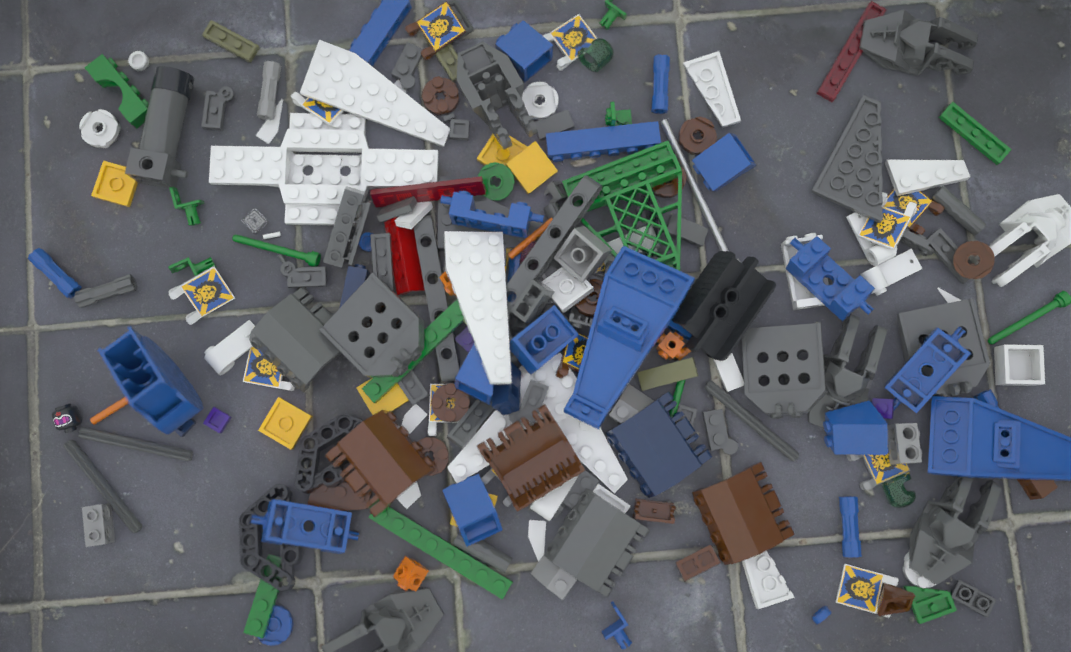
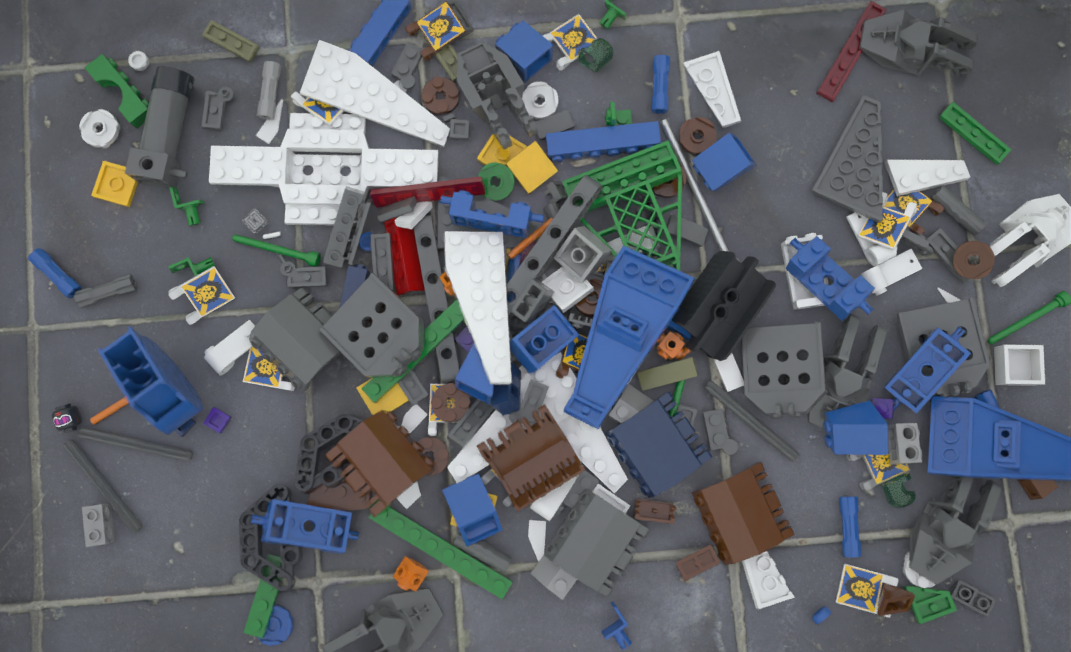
(285, 423): yellow tile -> none

